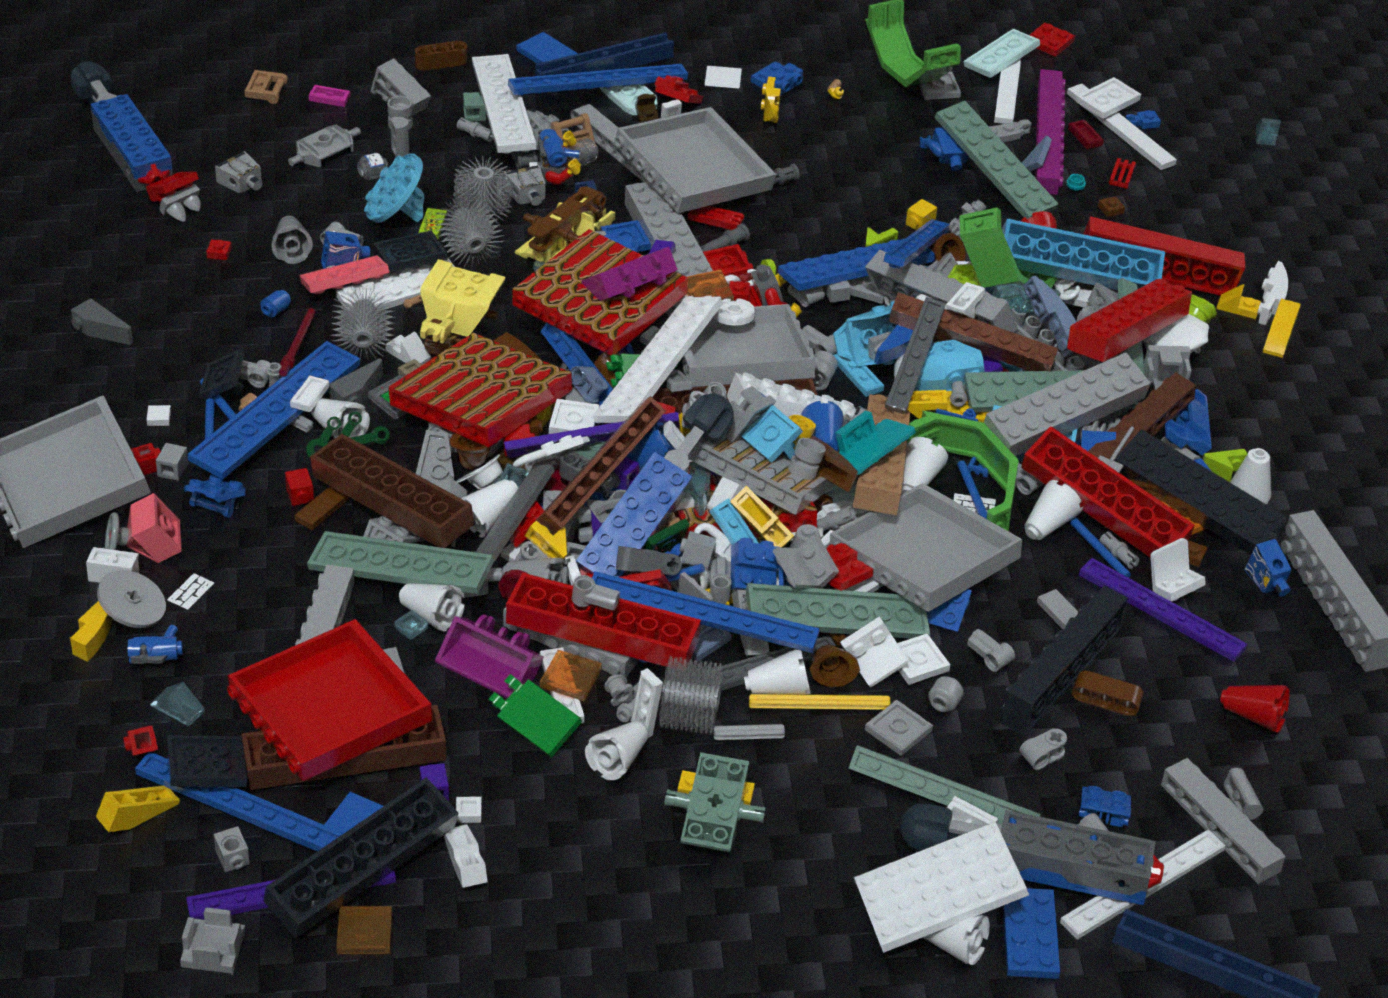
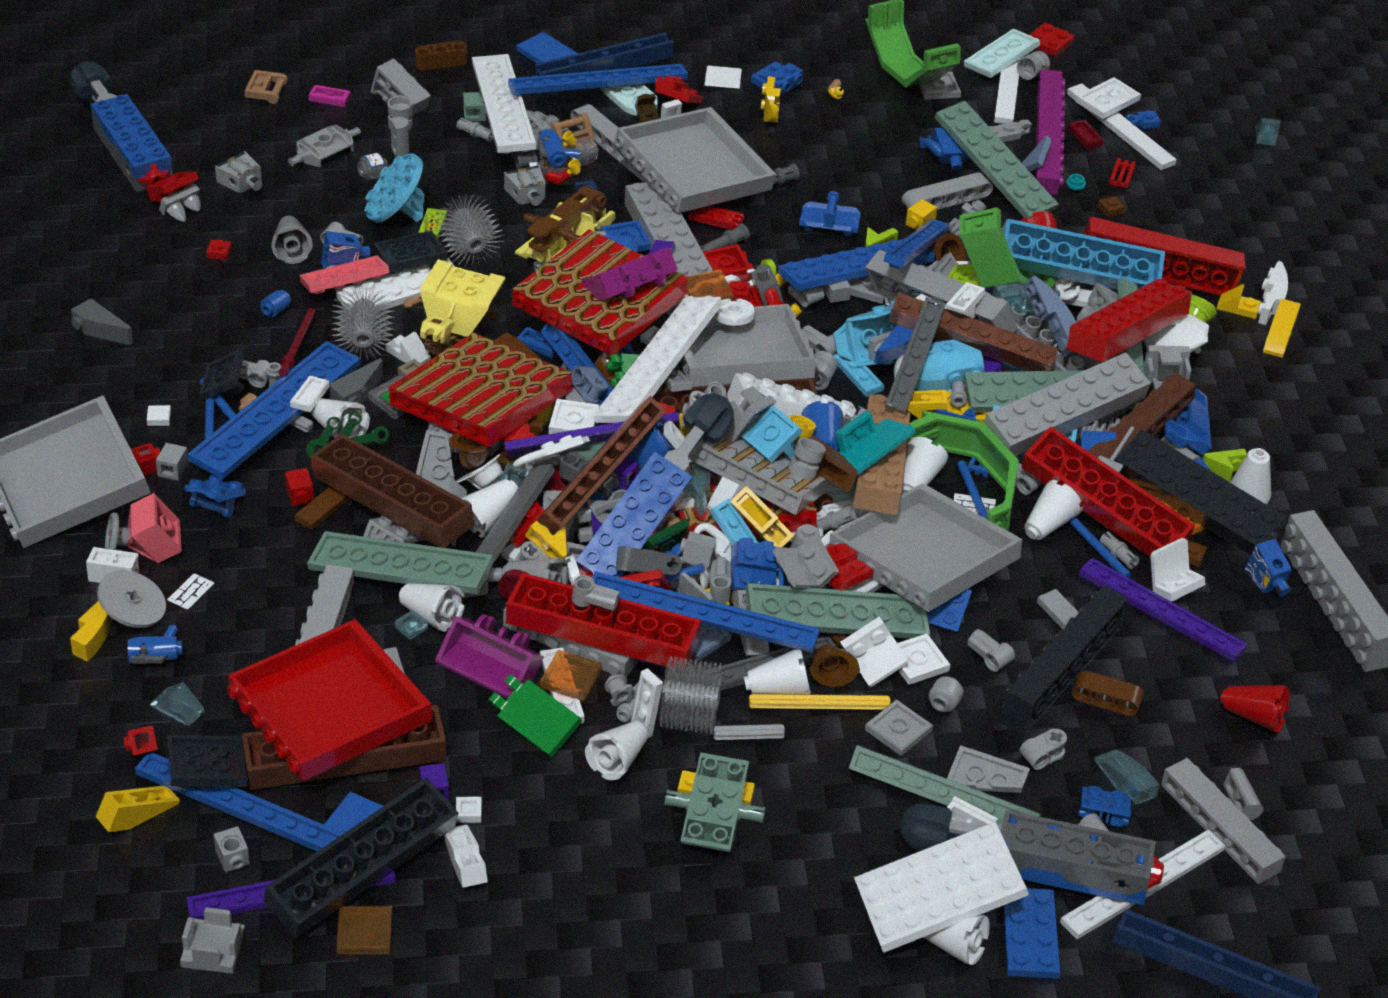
(483, 187): light grey piece -> none
(536, 341): none -> blue tile
(830, 216): none -> blue shield
(951, 191): none -> light grey beam
(987, 772): none -> light grey wing
(1030, 65): none -> light grey wheel
(1128, 776): none -> clear light blue slope

